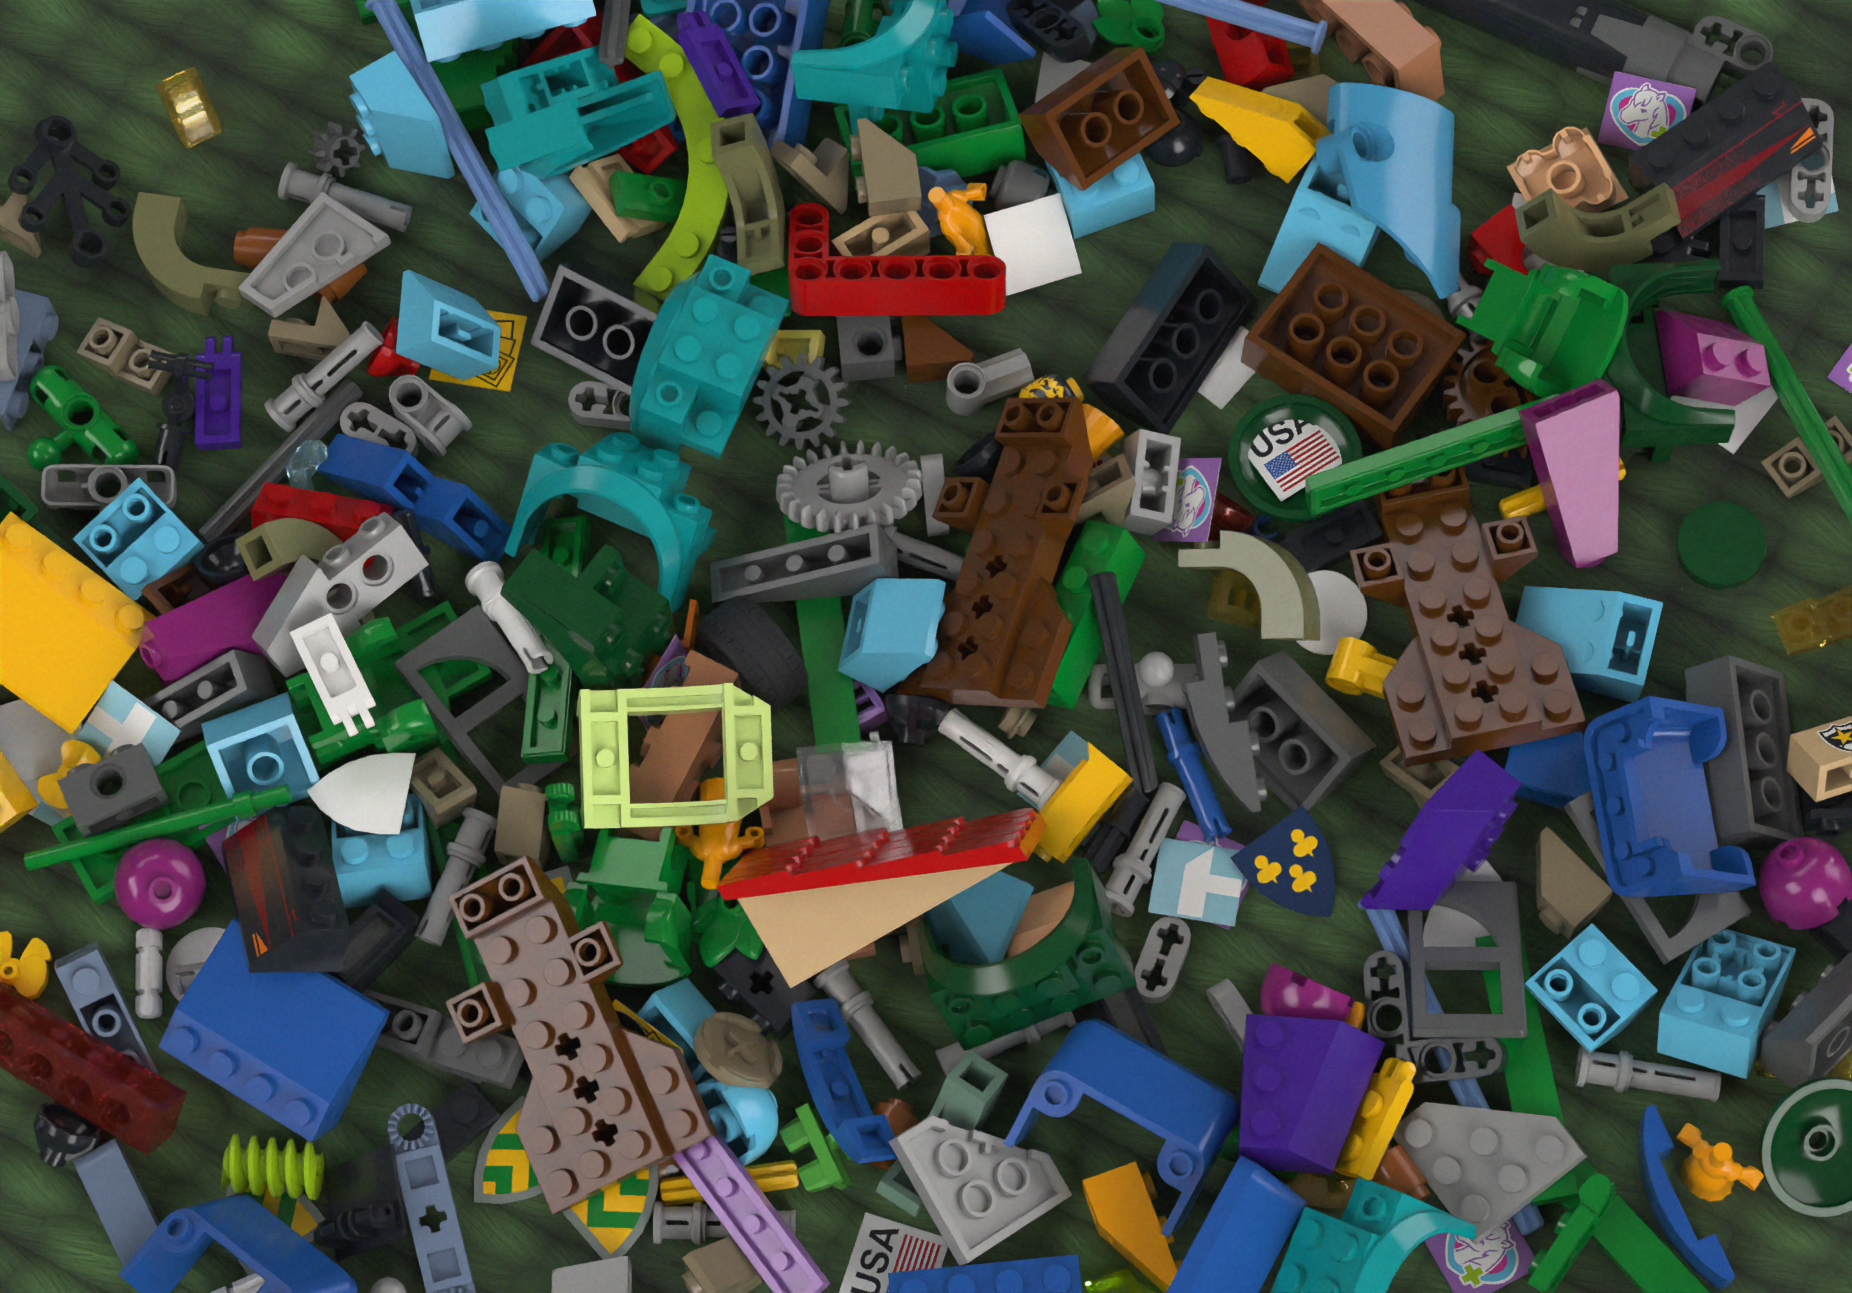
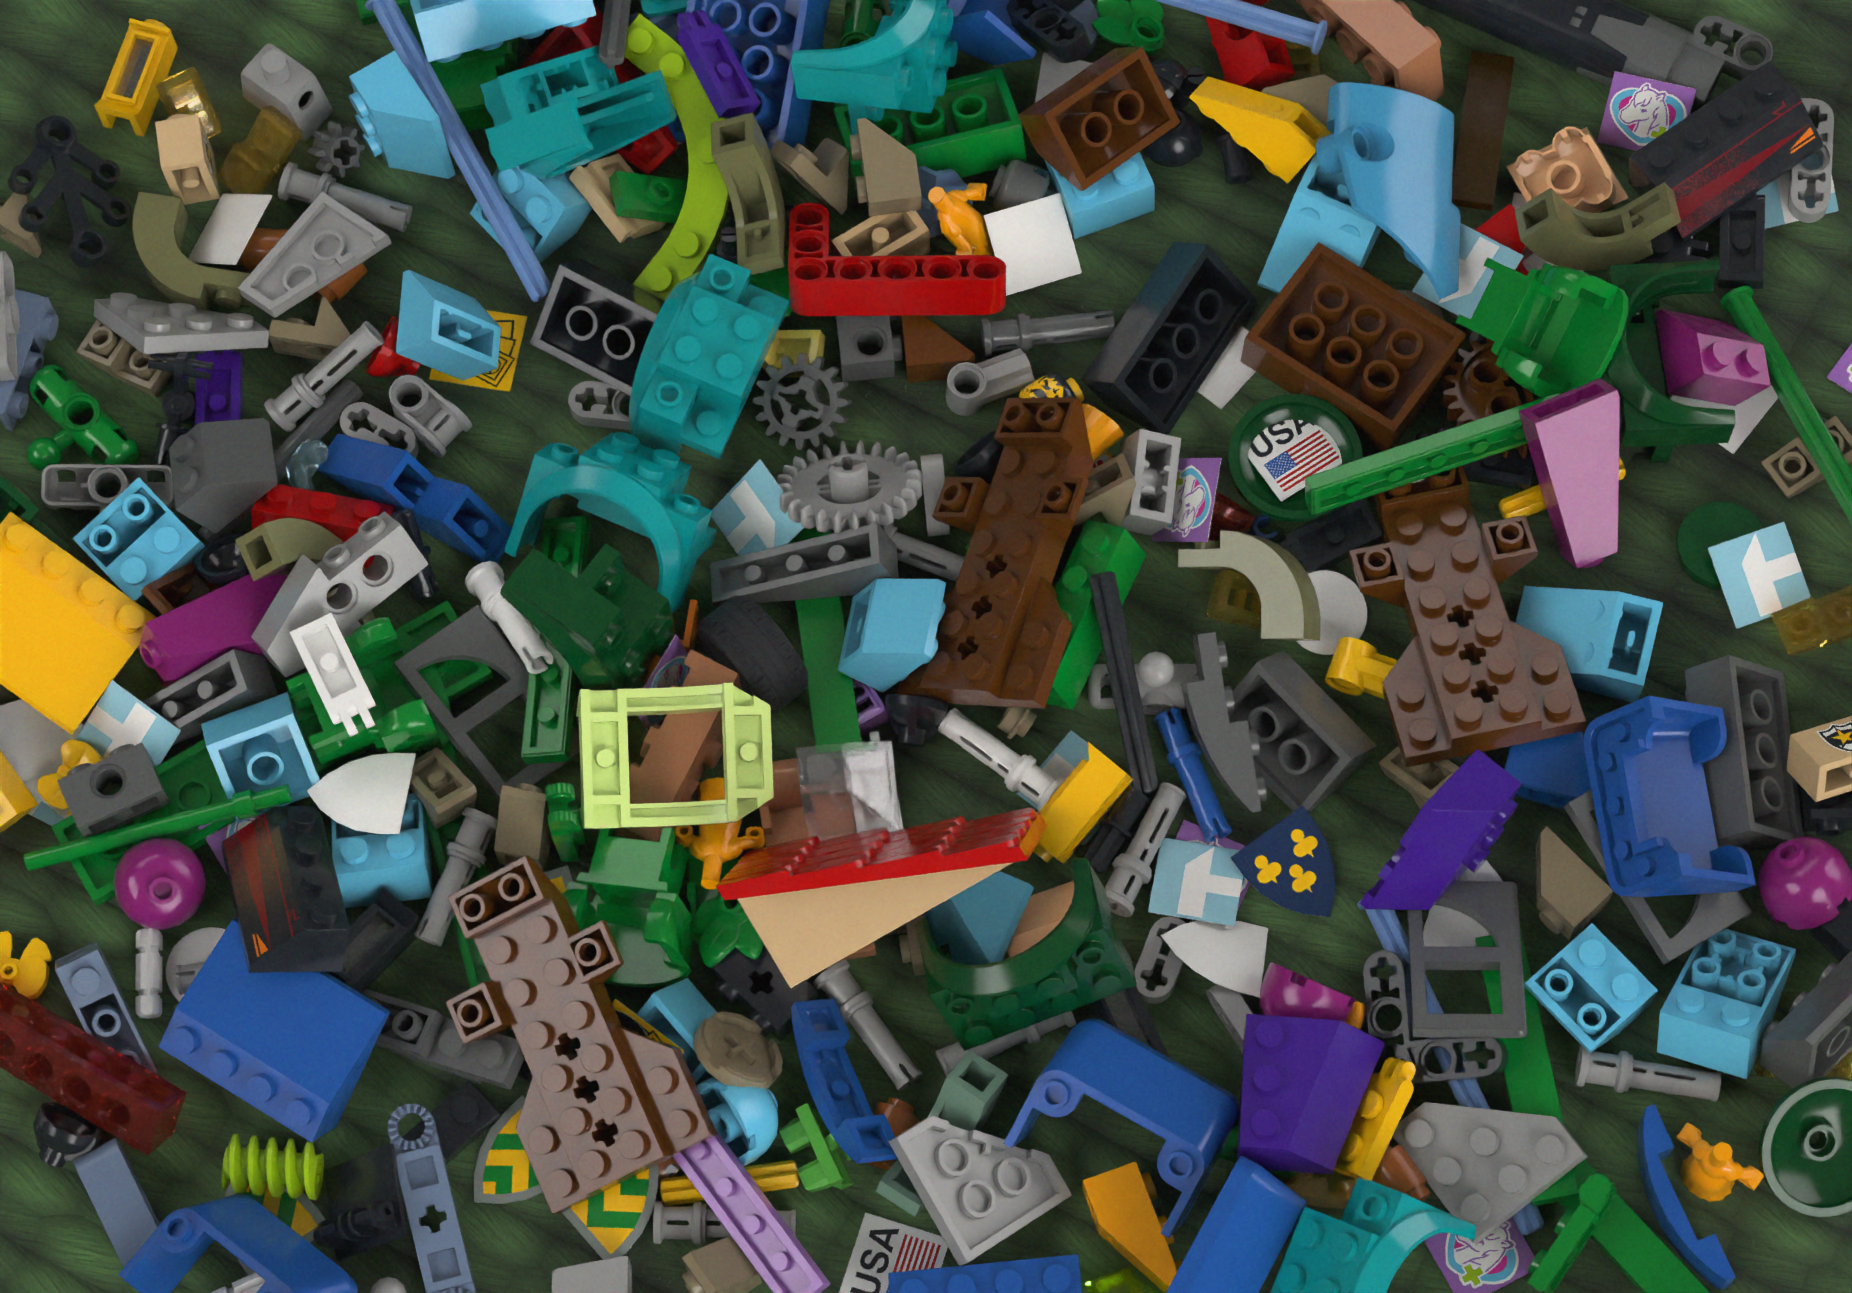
(139, 67): none -> yellow window
(177, 326): none -> light grey plate
(187, 158): none -> tan brick
(222, 470): none -> dark grey slope
(229, 228): none -> white sticker
(259, 158): none -> clear yellow slope
(284, 83): none -> light grey torso
(752, 513): none -> medium azure sticker
(1028, 332): none -> dark grey pin
(1222, 953): none -> white sticker
(1472, 274): none -> medium azure sticker
(1481, 130): none -> dark brown slope
(1759, 574): none -> medium azure sticker

